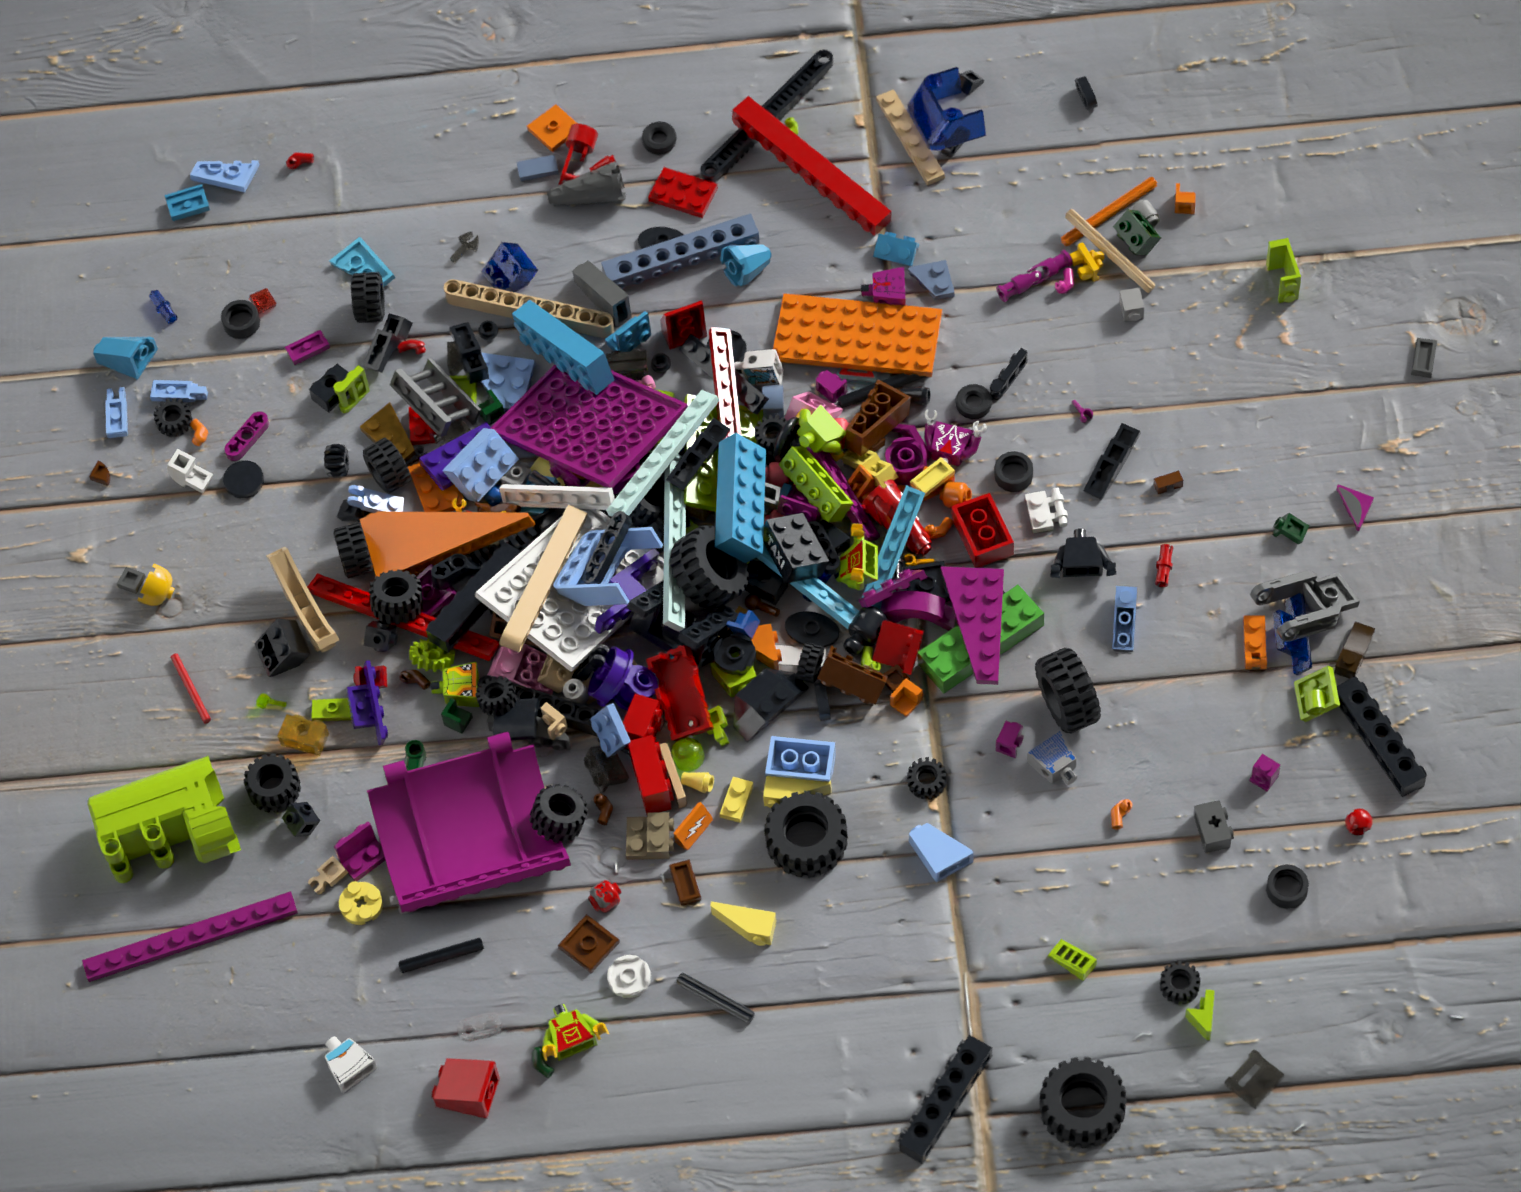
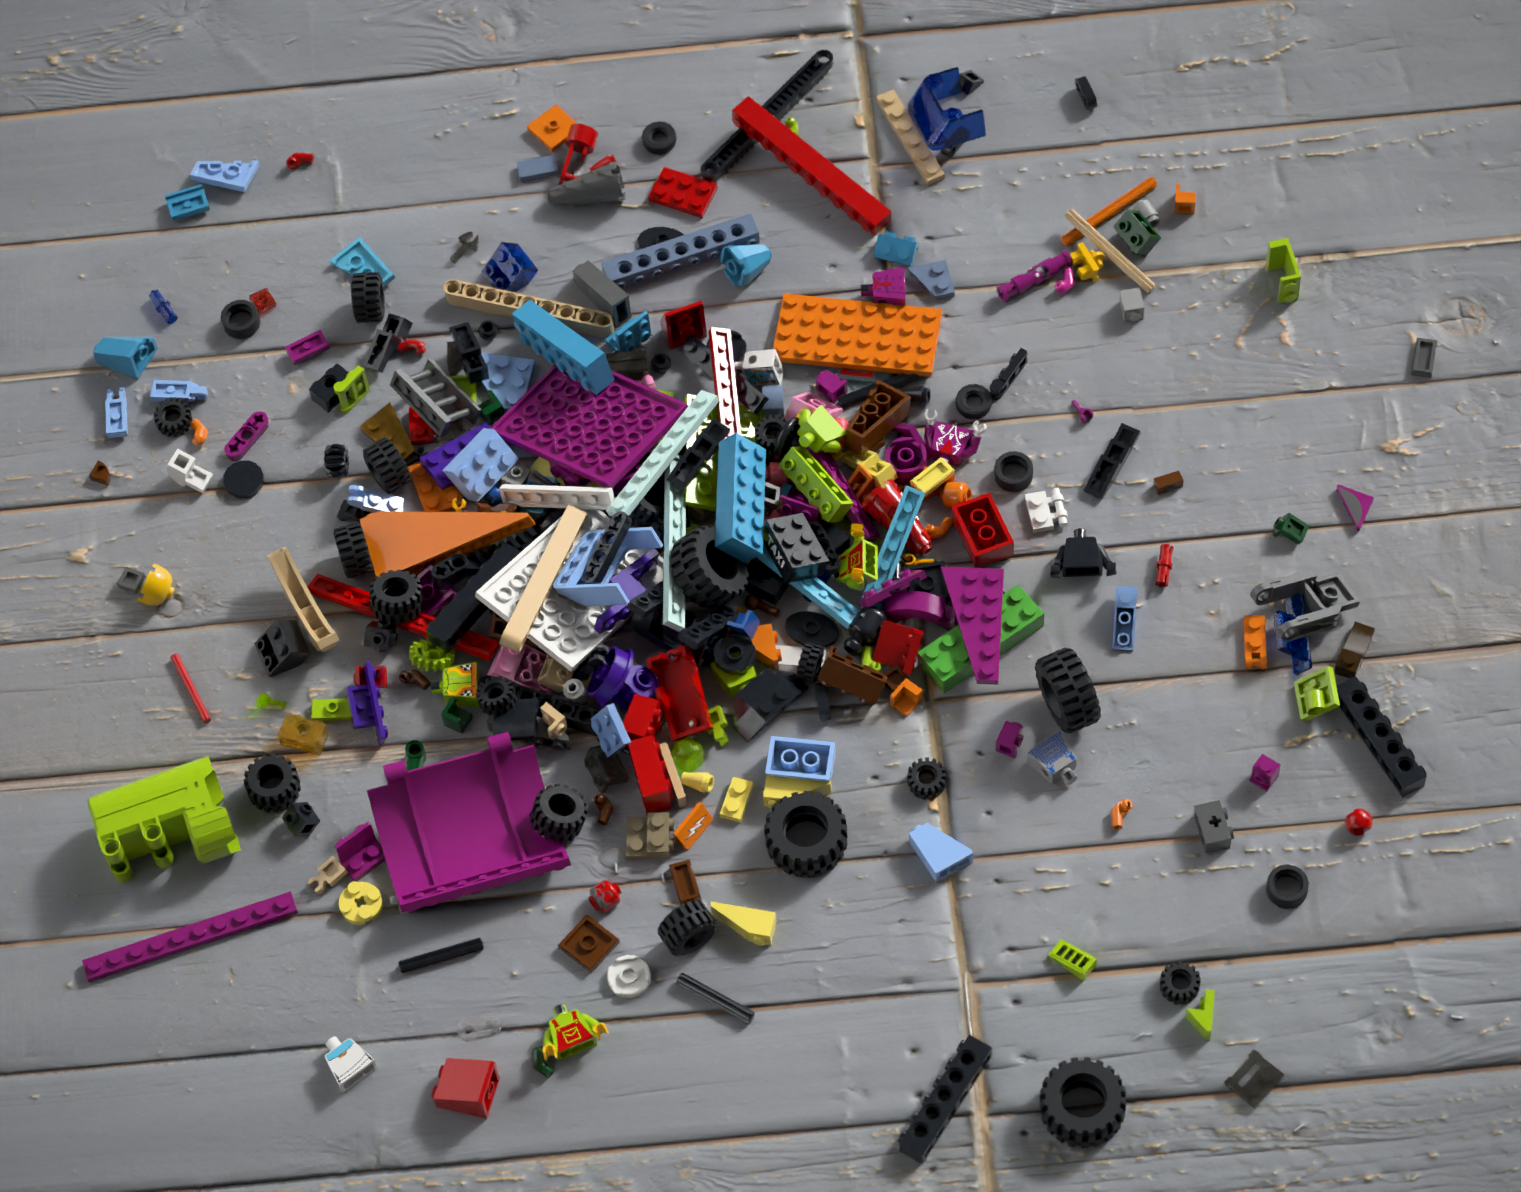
(687, 928): none -> black tyre

